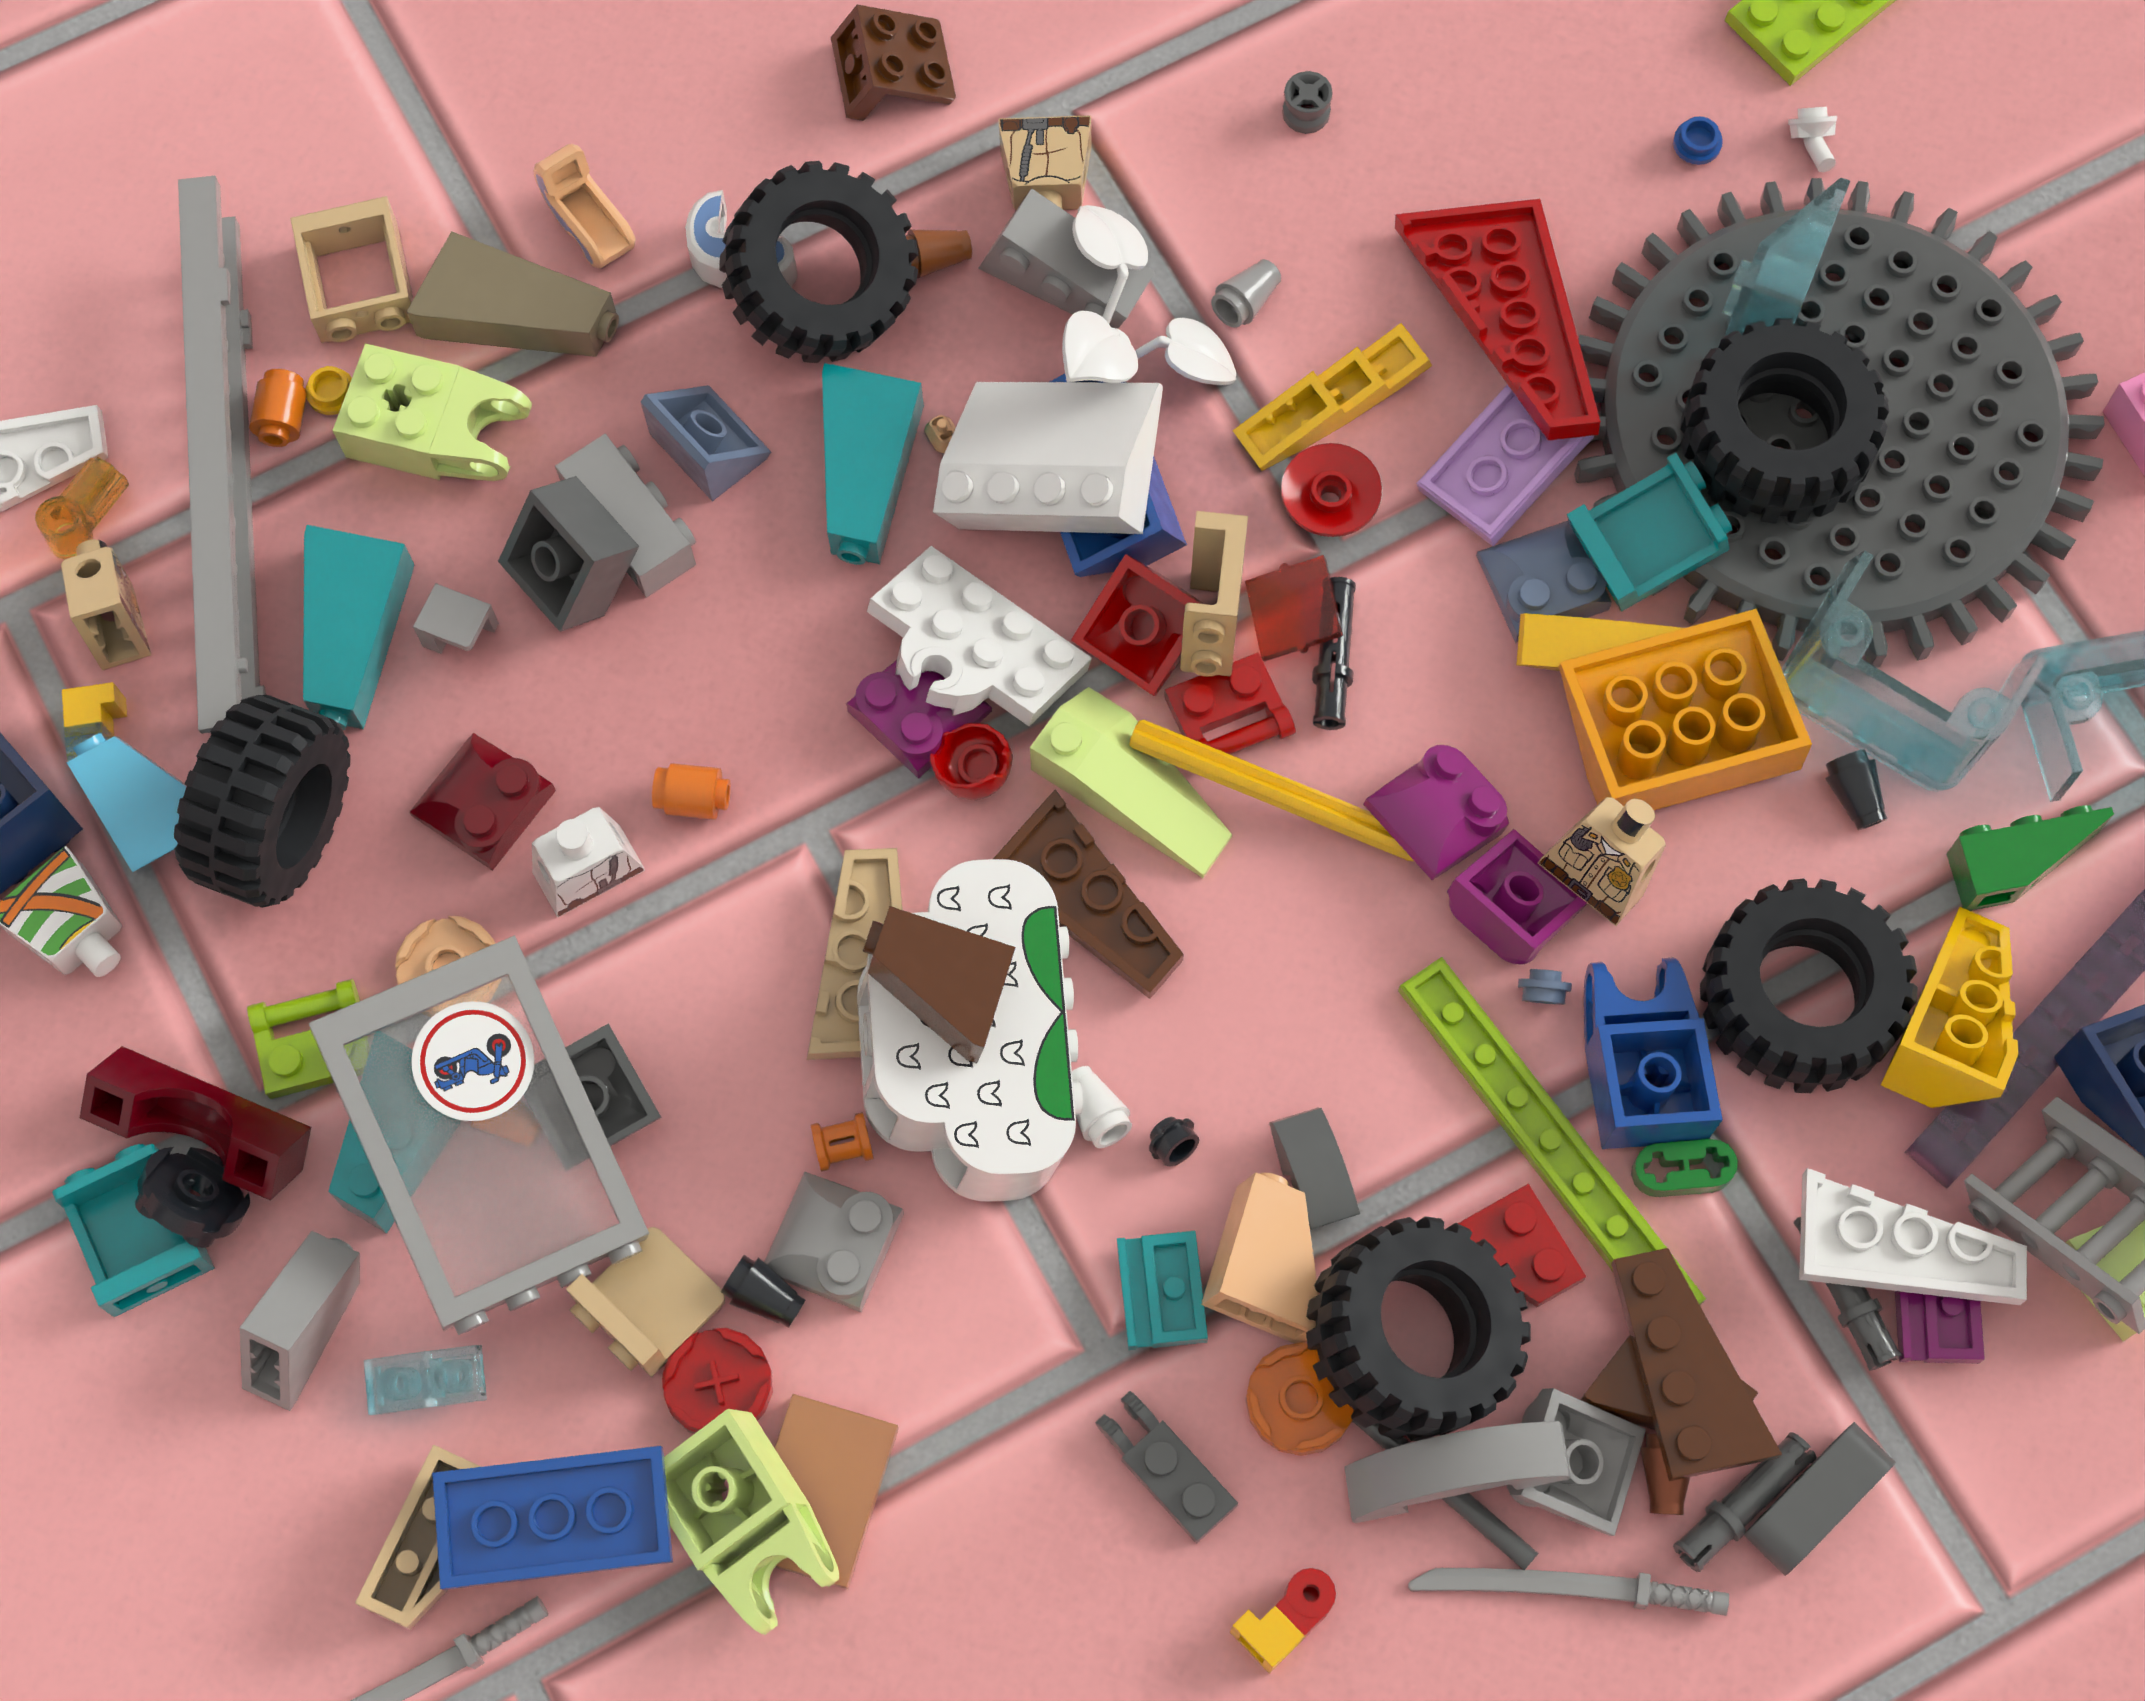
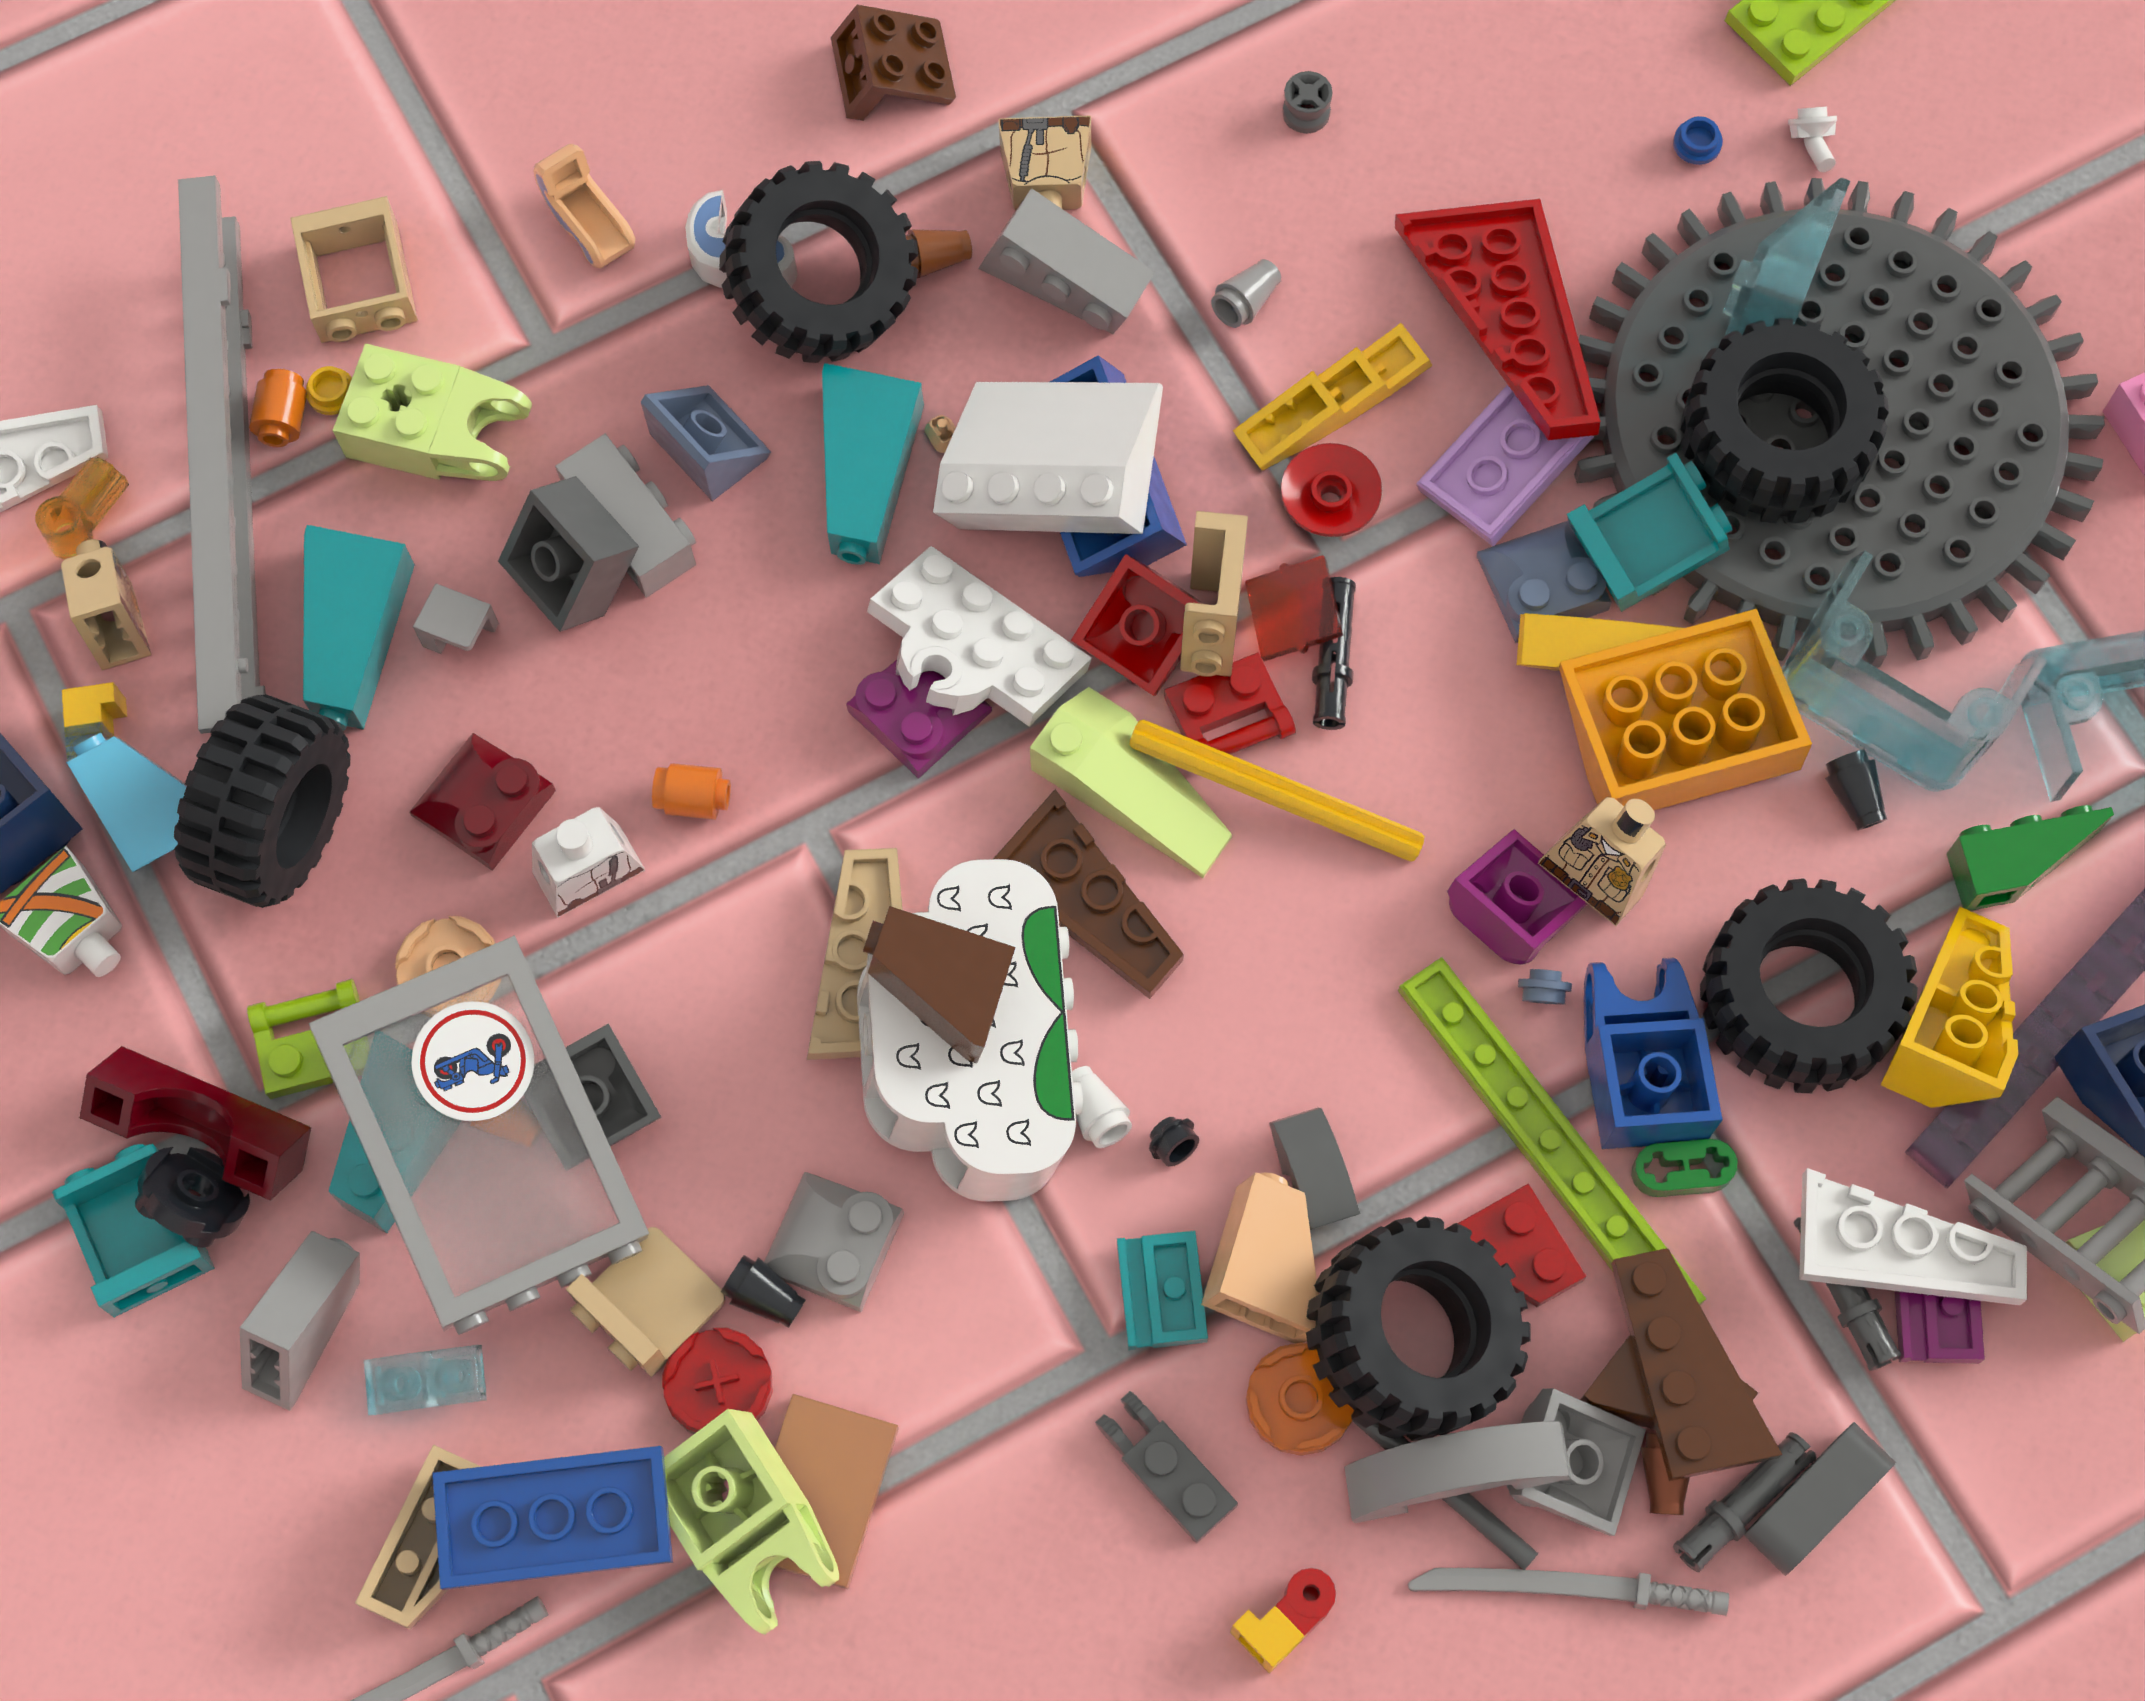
(509, 302): dark tan slope -> none
(845, 1151): orange bush -> none
(972, 761): red hair -> none
(1105, 353): white plant -> none
(1440, 810): magenta slope -> none

